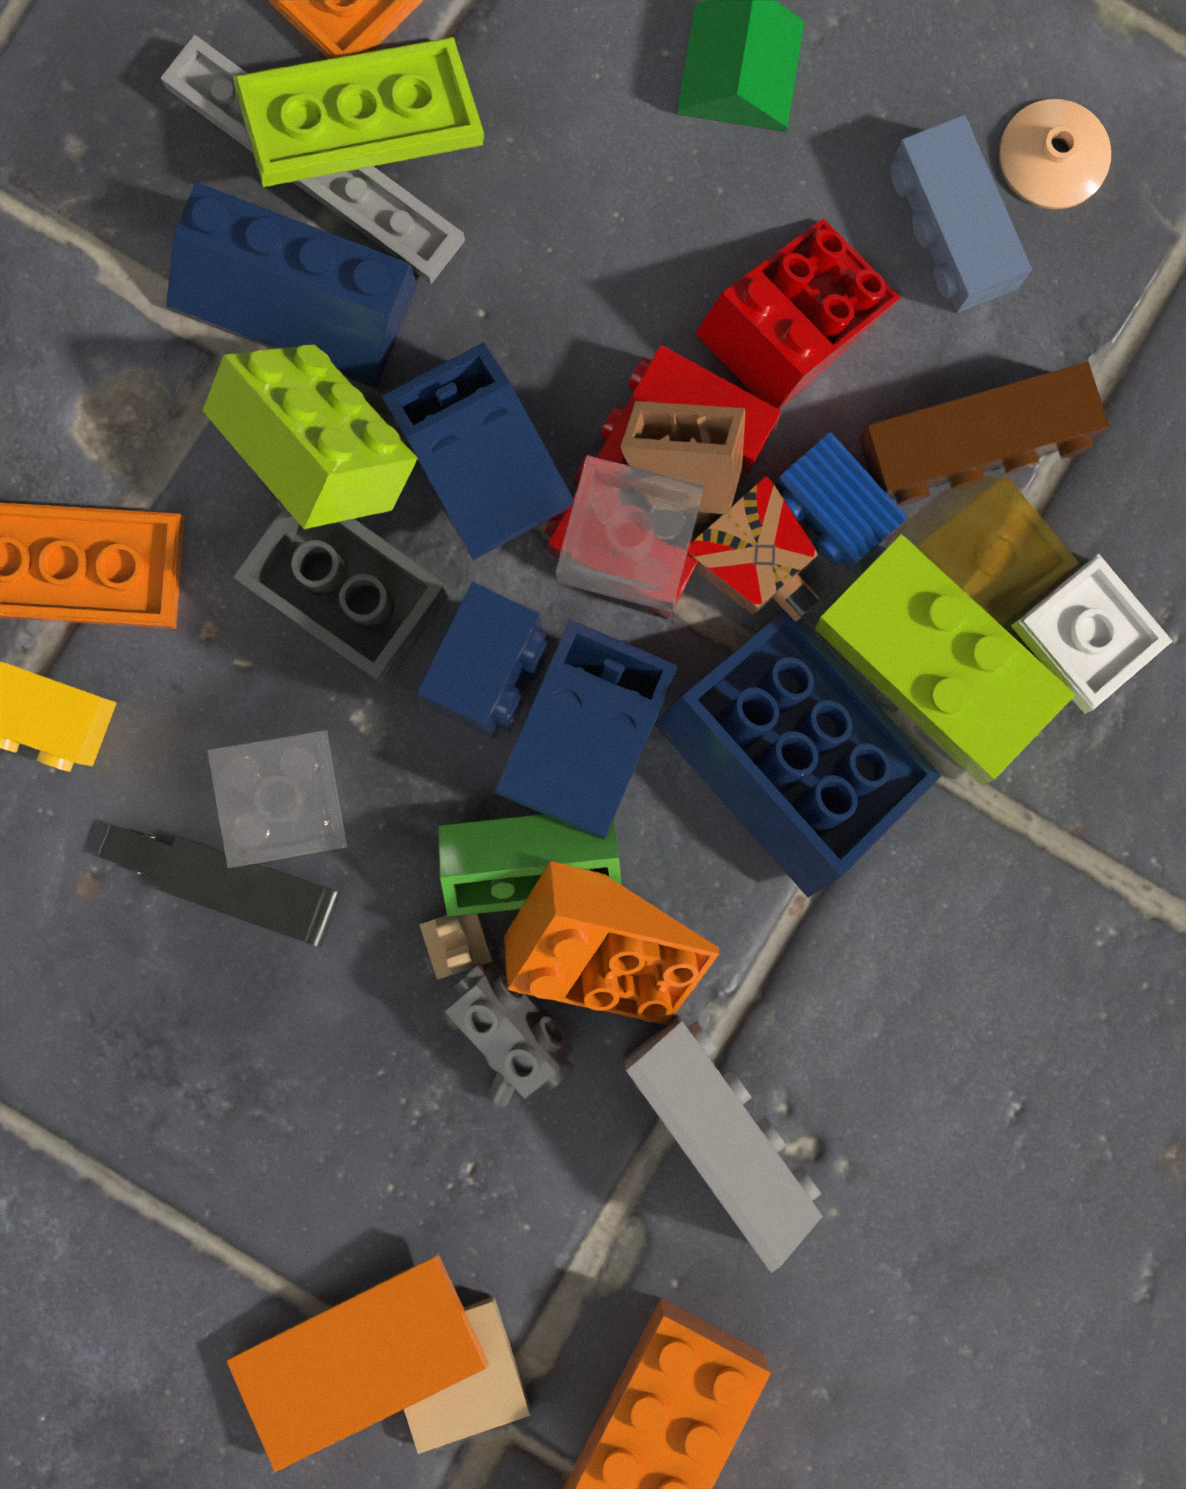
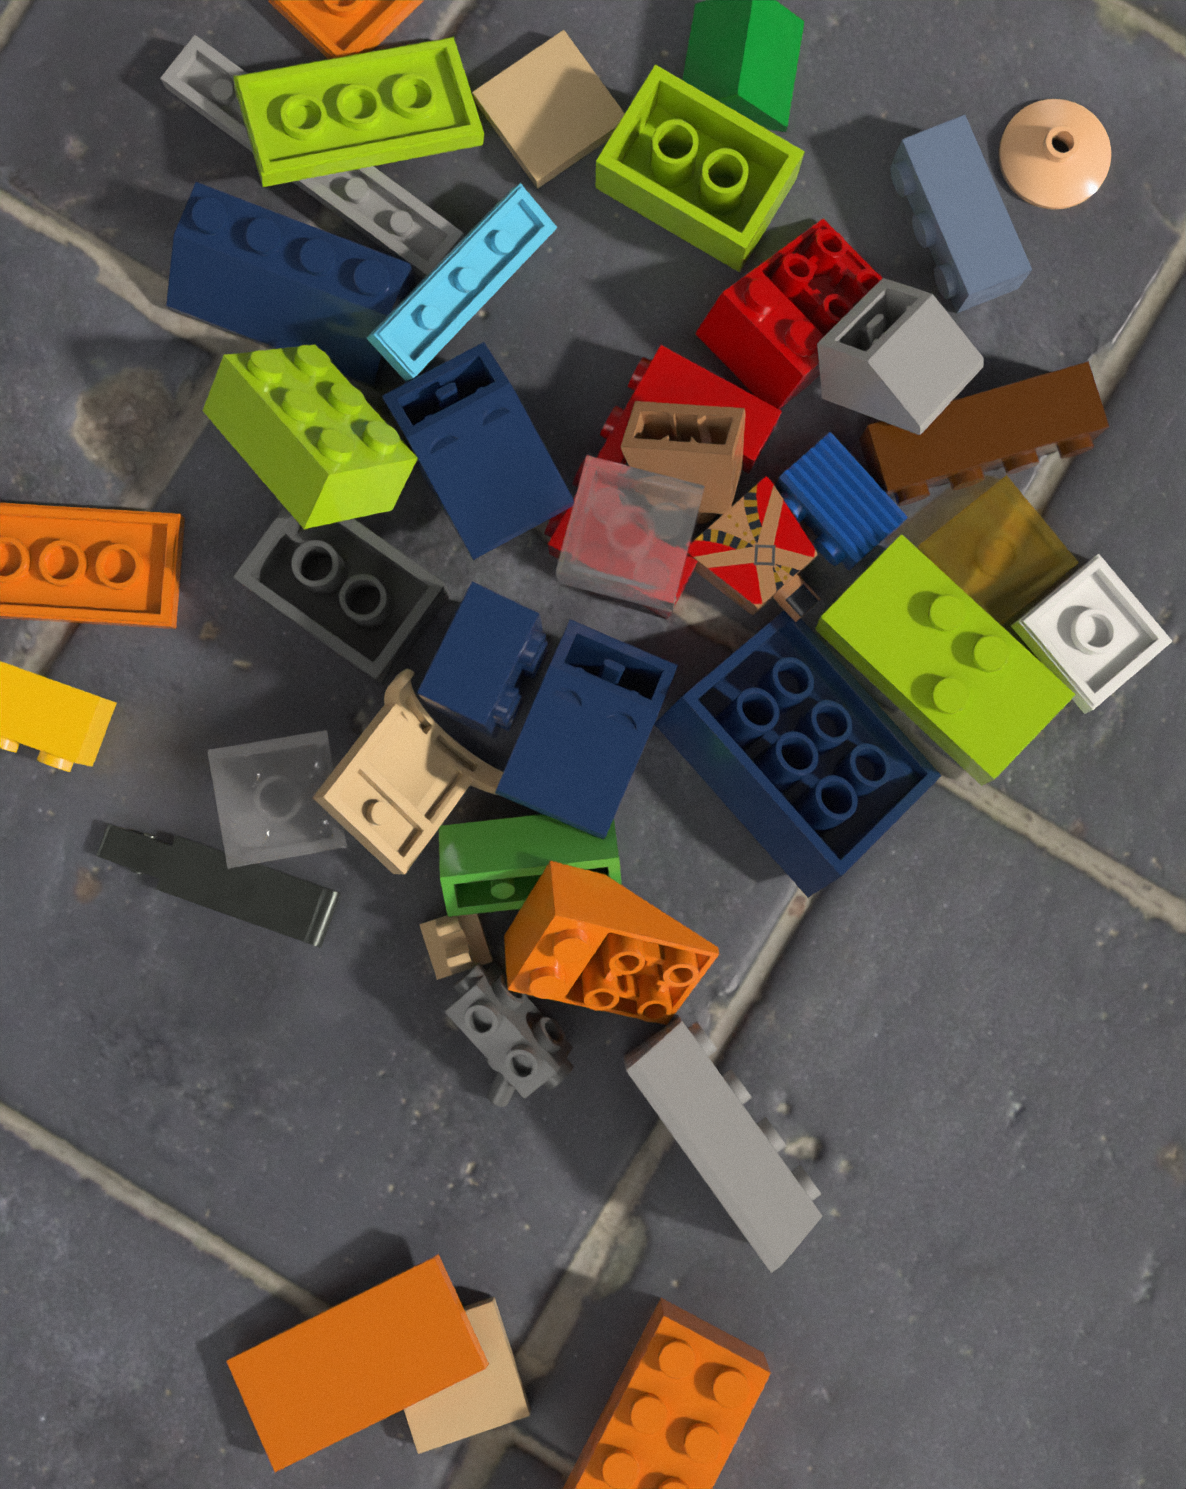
(401, 779): none -> tan piece
(462, 283): none -> medium azure tile
(549, 108): none -> tan tile
(697, 168): none -> lime brick
(896, 357): none -> light grey slope

